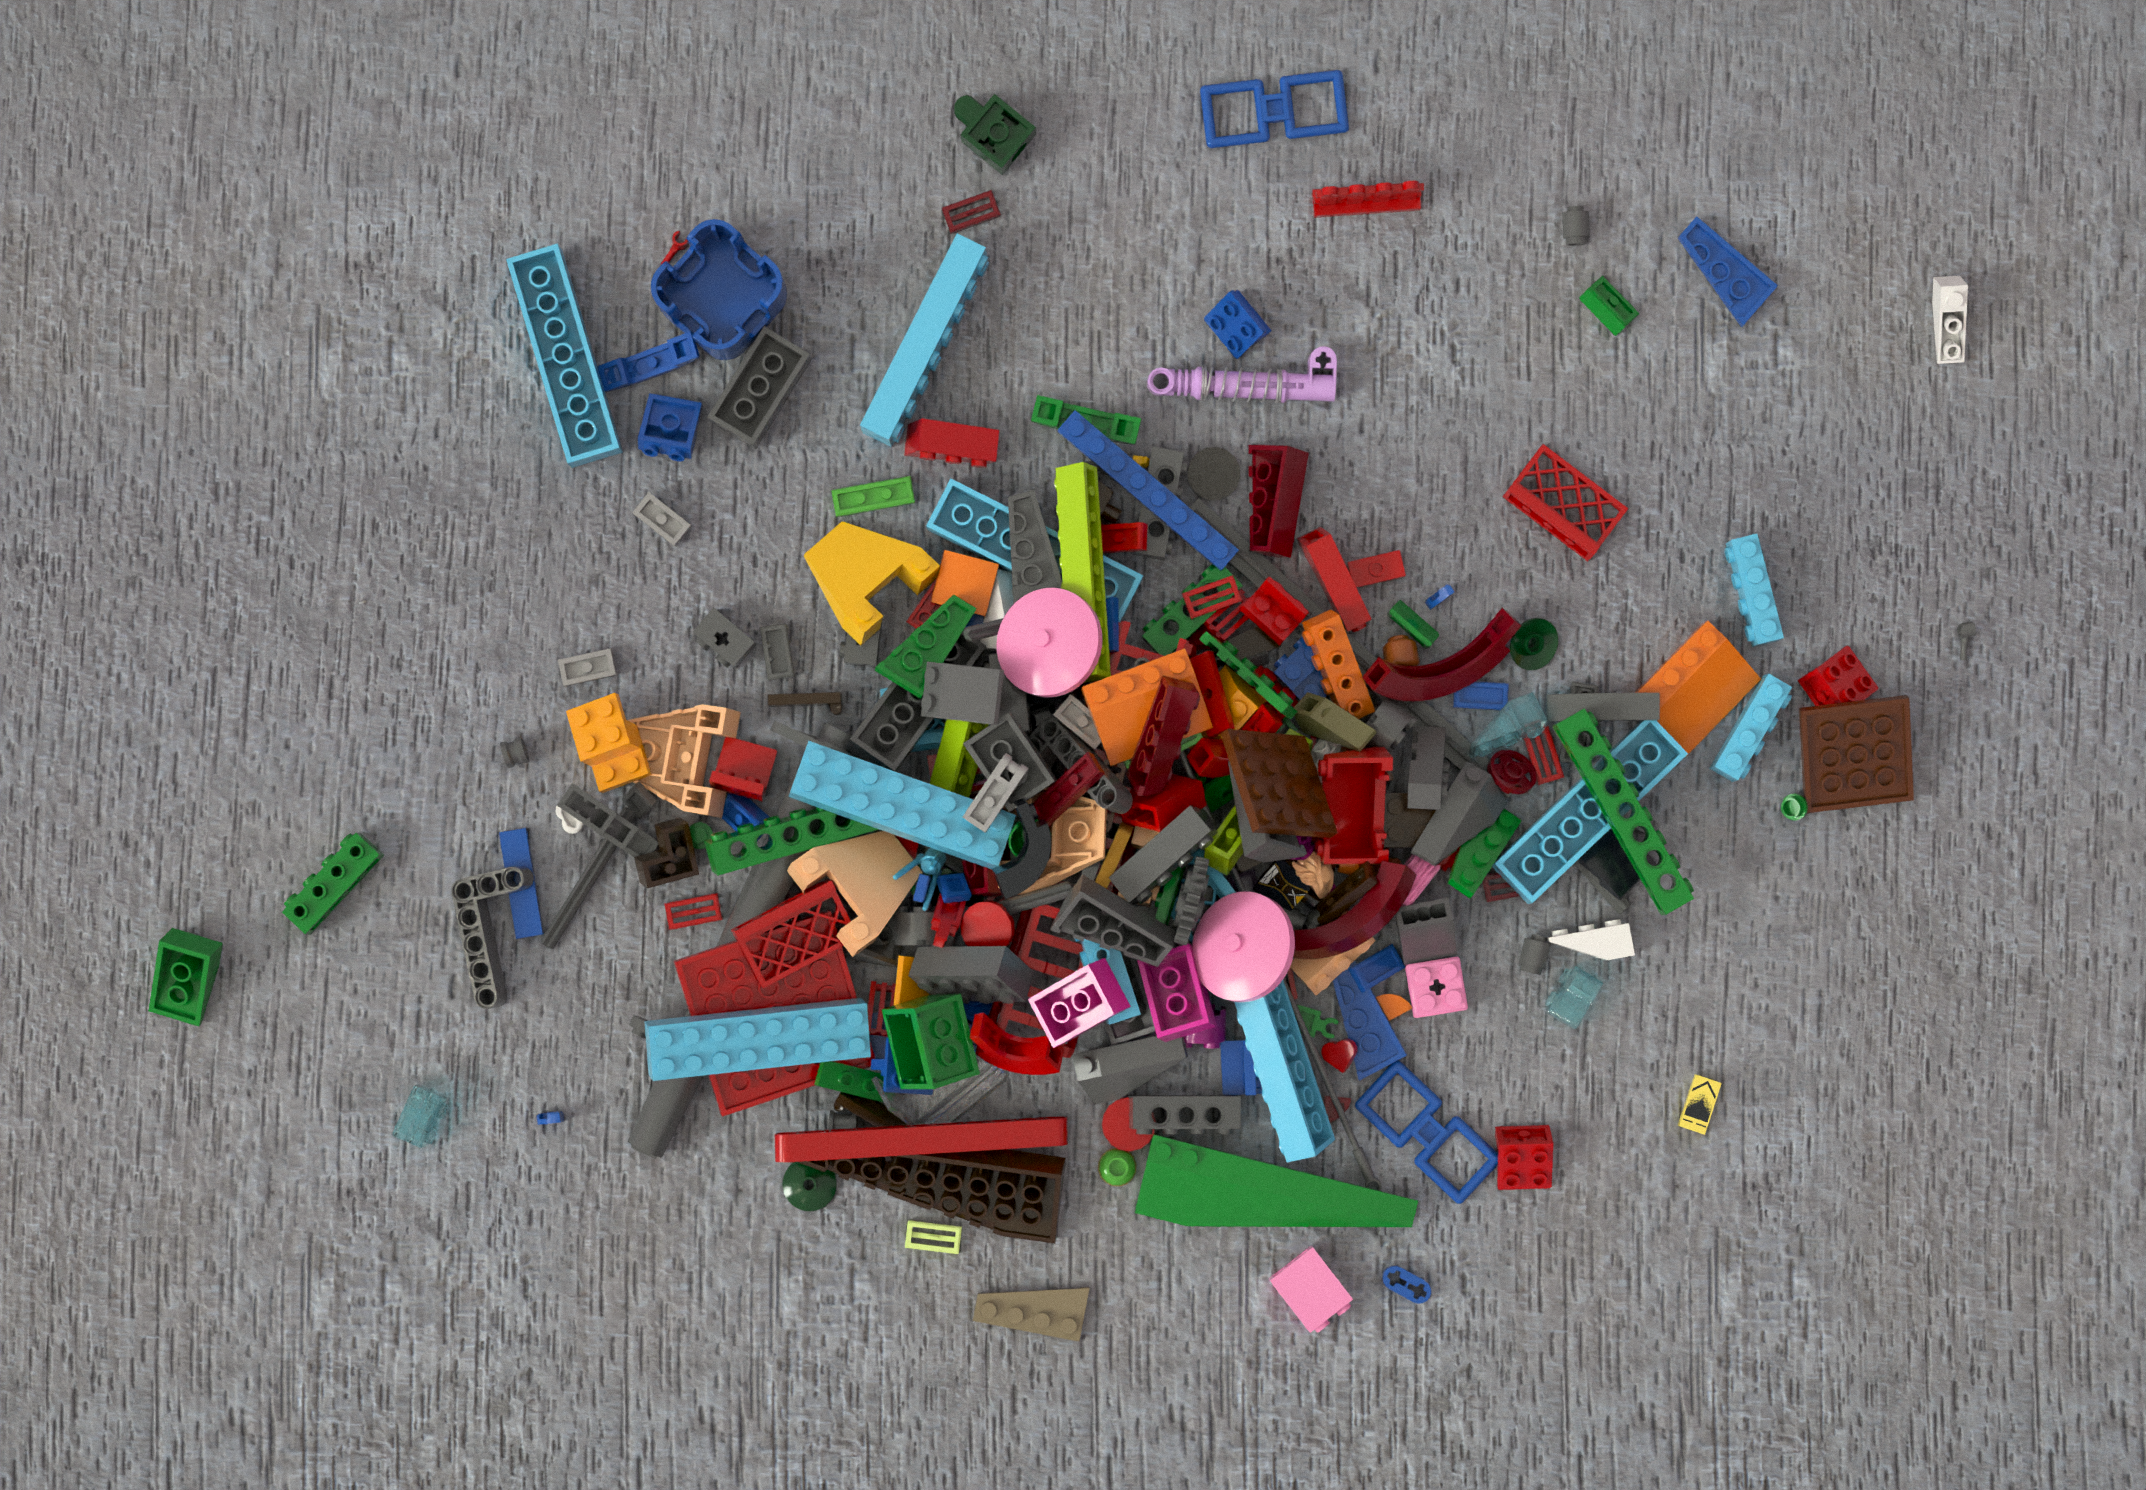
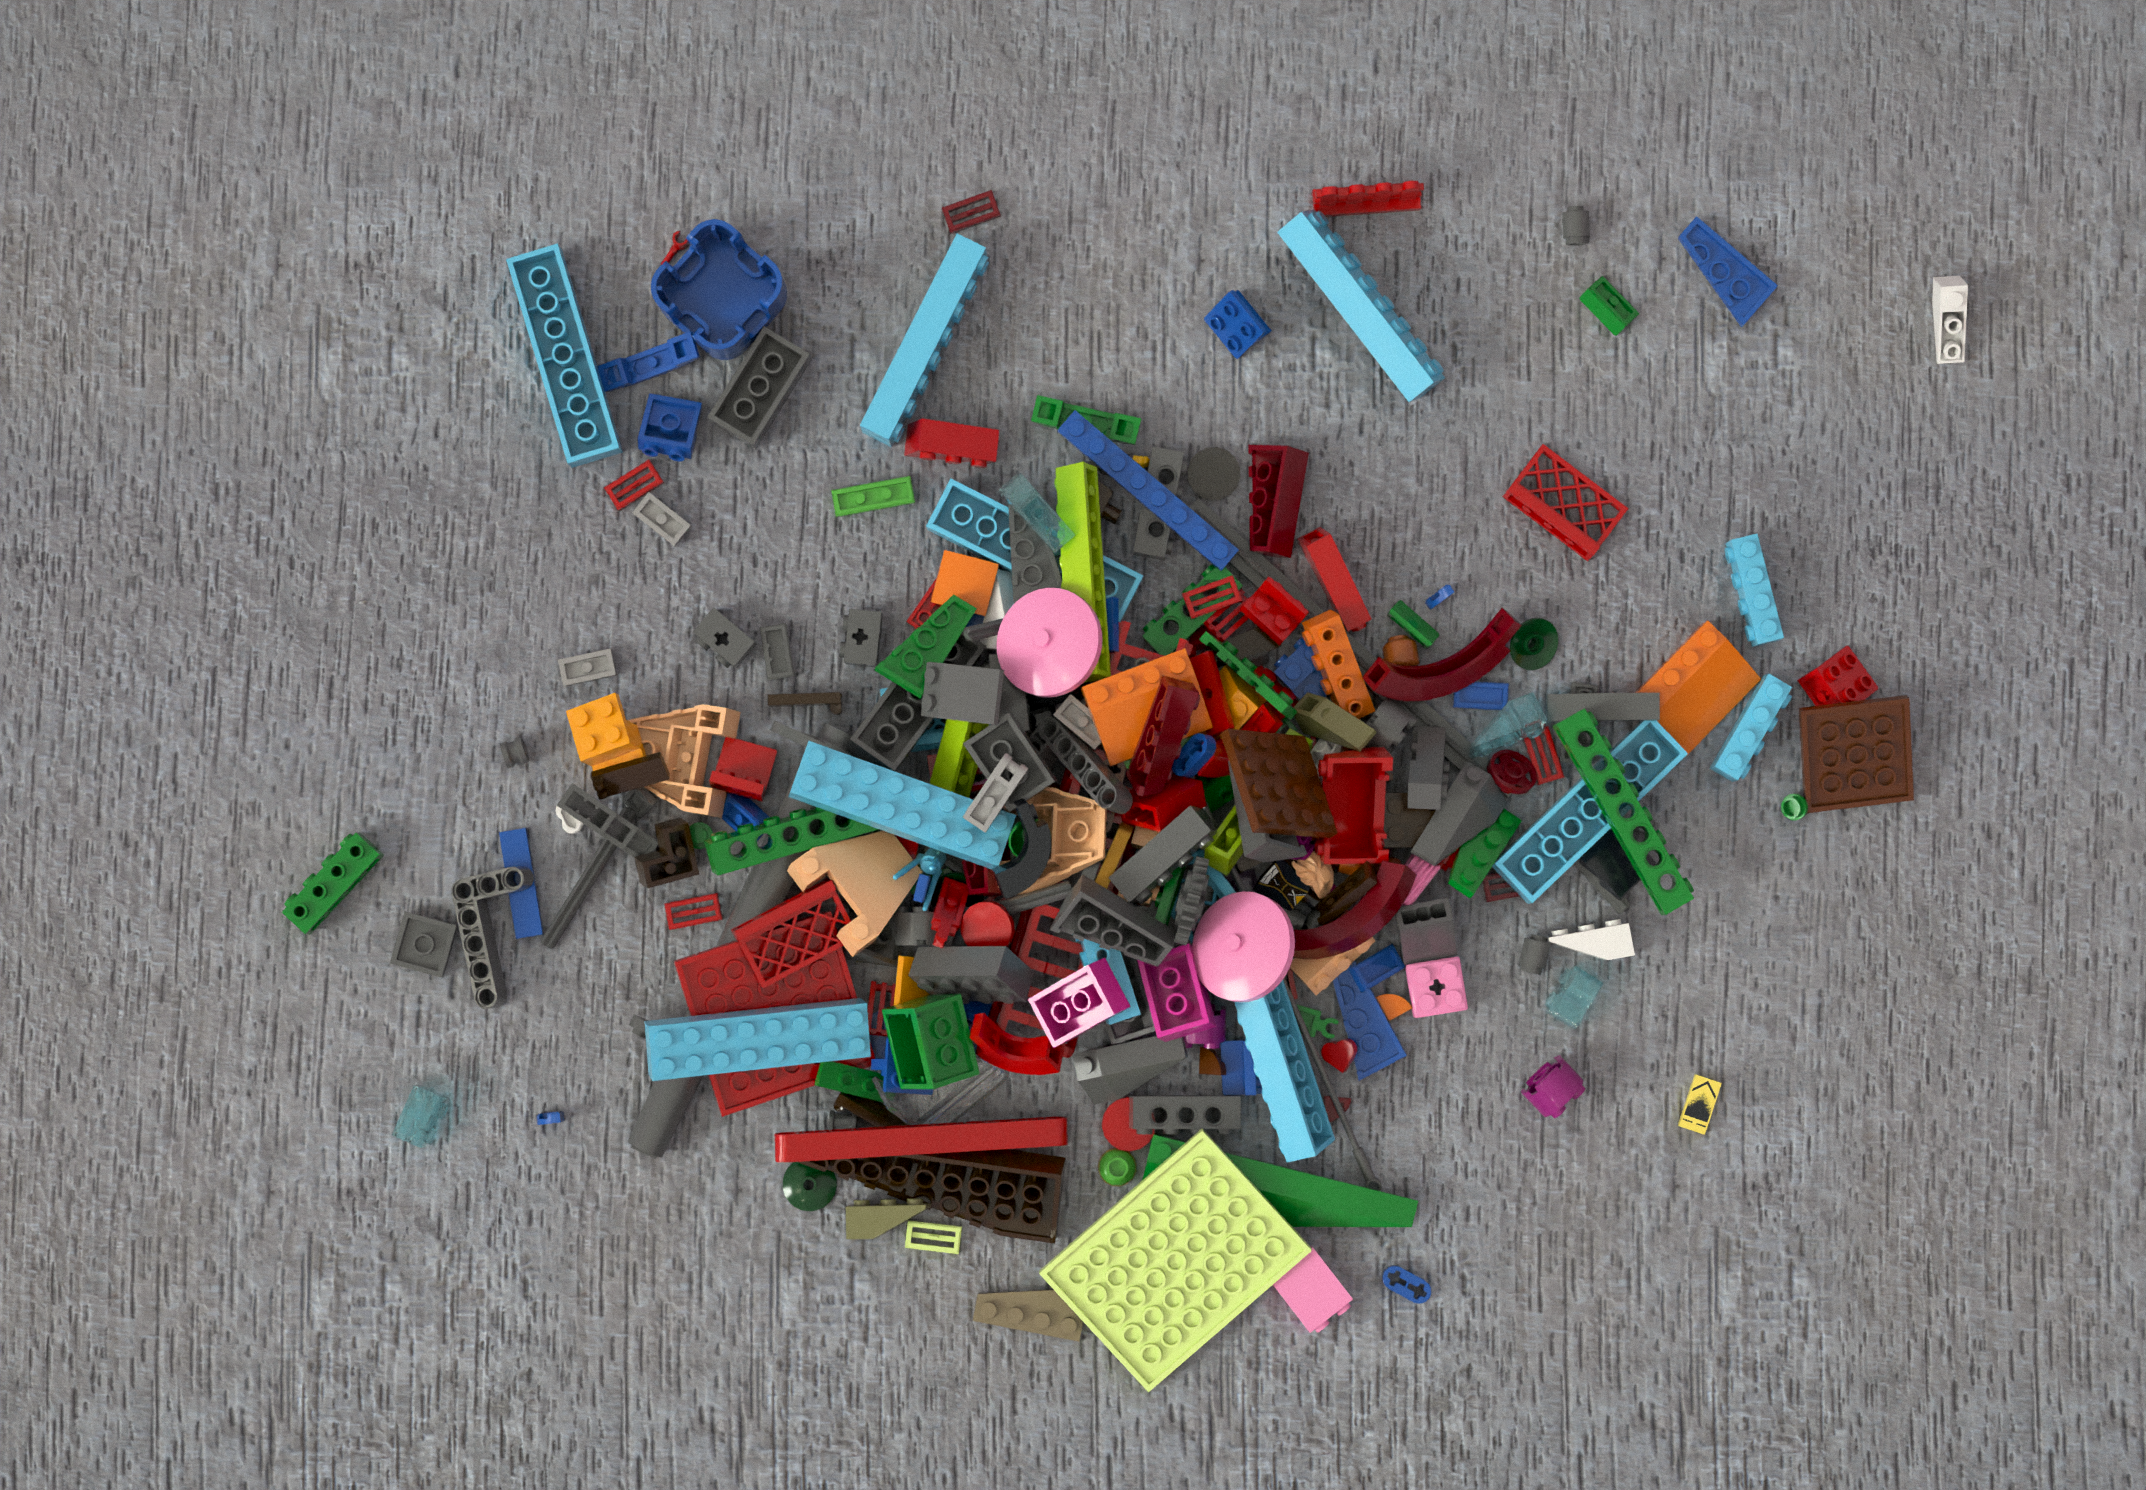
(184, 975): green slope -> none
(423, 944): none -> dark grey plate
(614, 497): none -> red tile
(630, 775): none -> dark brown hinge
(856, 565): yellow wedge -> none
(874, 1220): none -> olive slope
(953, 888): blue tile -> none
(993, 130): dark green brick -> none
(1036, 512): none -> clear light blue slope
(1068, 788): dark red tile -> none
(1124, 537): red hinge -> none
(1175, 1260): none -> yellowish green plate
(1195, 757): none -> blue beam
(1210, 1062): none -> reddish brown tile
(1253, 385): lavender piece -> none
(1274, 108): blue bar -> none
(1361, 304): none -> medium azure brick
(1376, 569): red plate -> none
(1427, 1132): blue bar -> none
(1524, 1157): red bracket -> none
(1553, 1087): none -> magenta brick
(1964, 631): dark grey hand -> none

